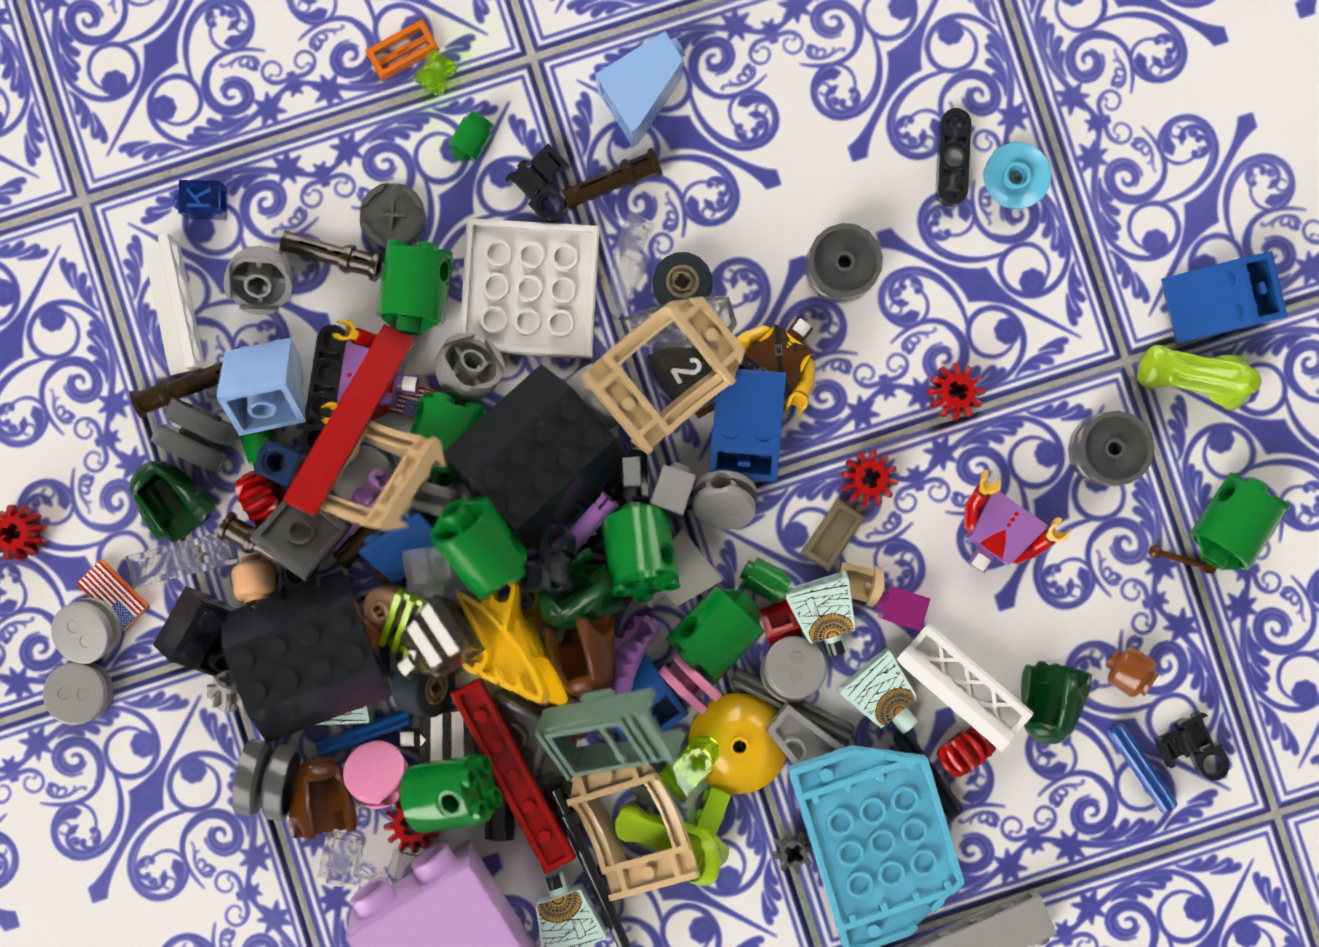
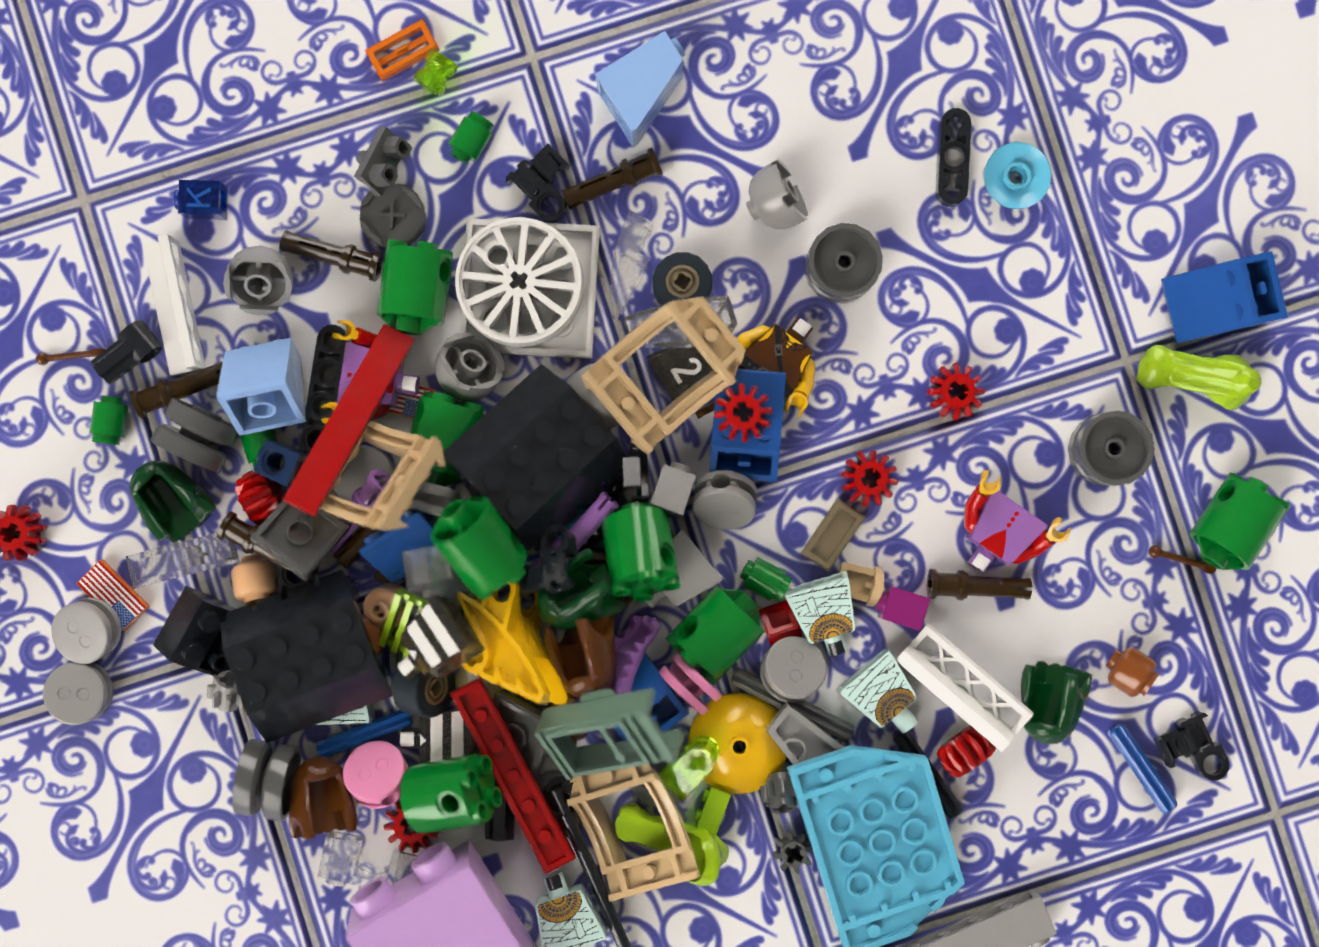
(42, 358): none -> reddish brown hinge
(108, 420): none -> green brick
(133, 347): none -> black piece
(380, 161): none -> dark grey hips
(506, 281): none -> white piece
(751, 404): none -> red gear
(775, 198): none -> light grey cylinder
(779, 793): none -> dark grey gear
(962, 585): none -> dark brown pin

